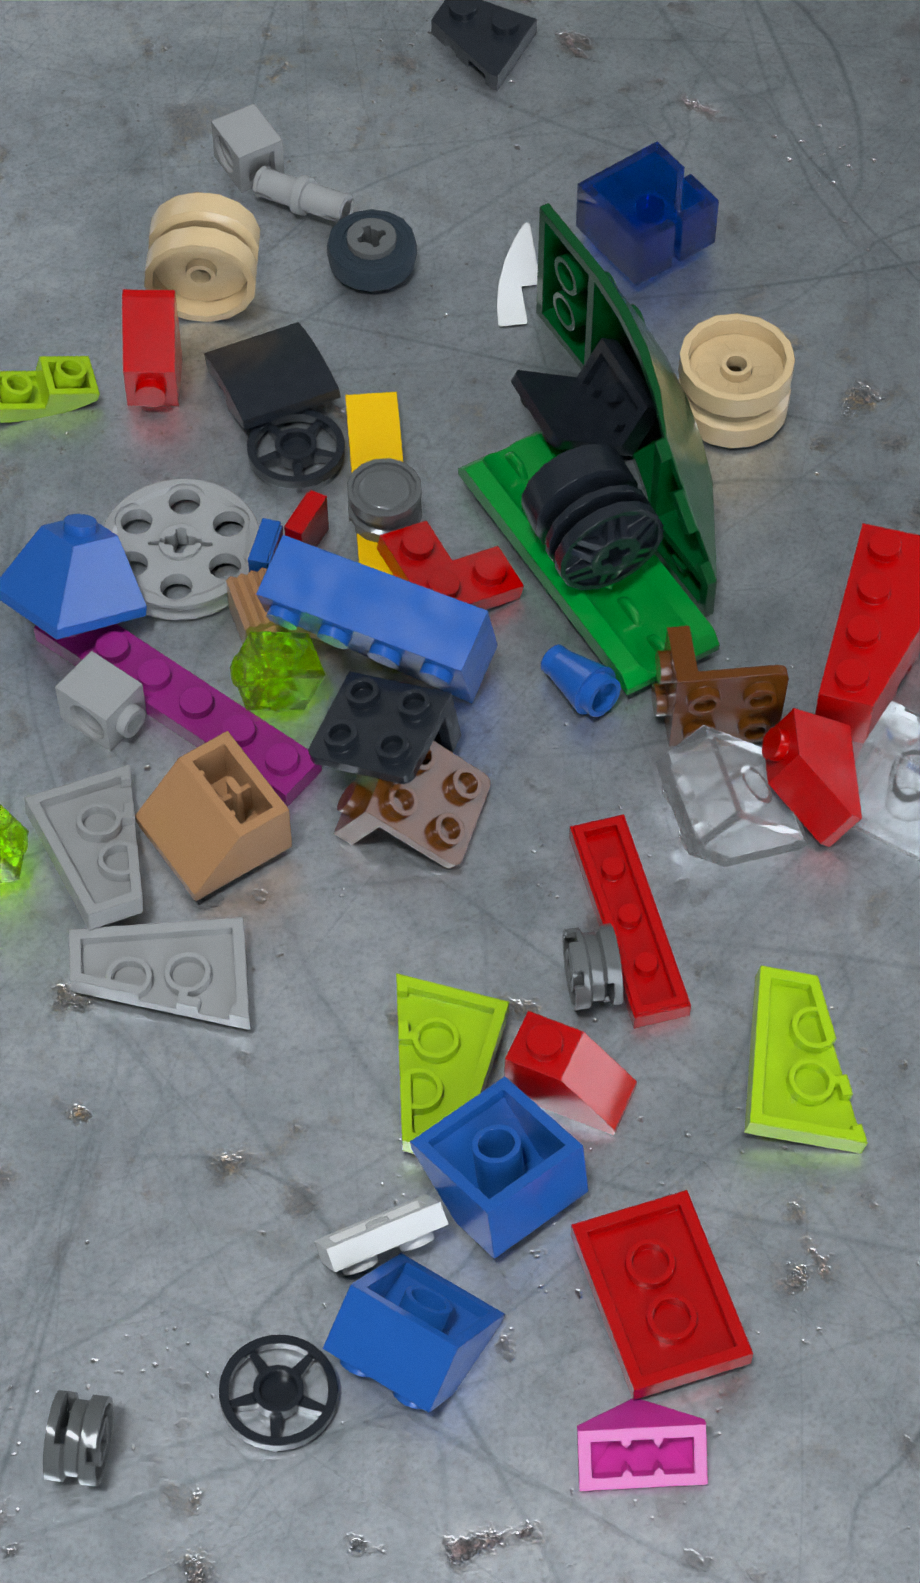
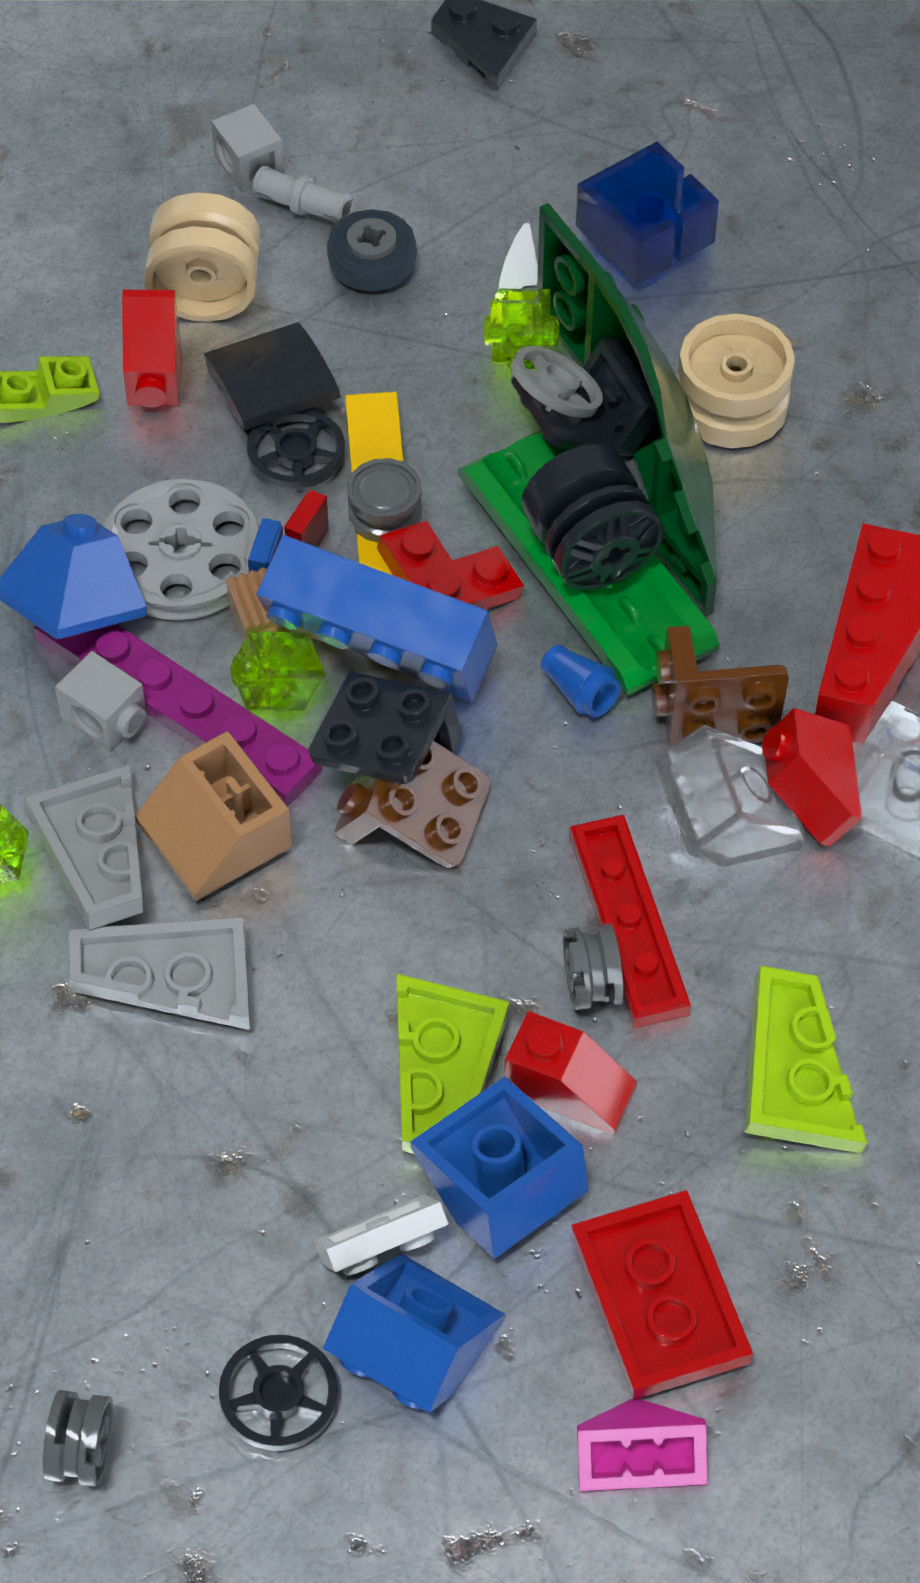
(518, 321): none -> clear neon green brick
(556, 382): none -> light grey wheel

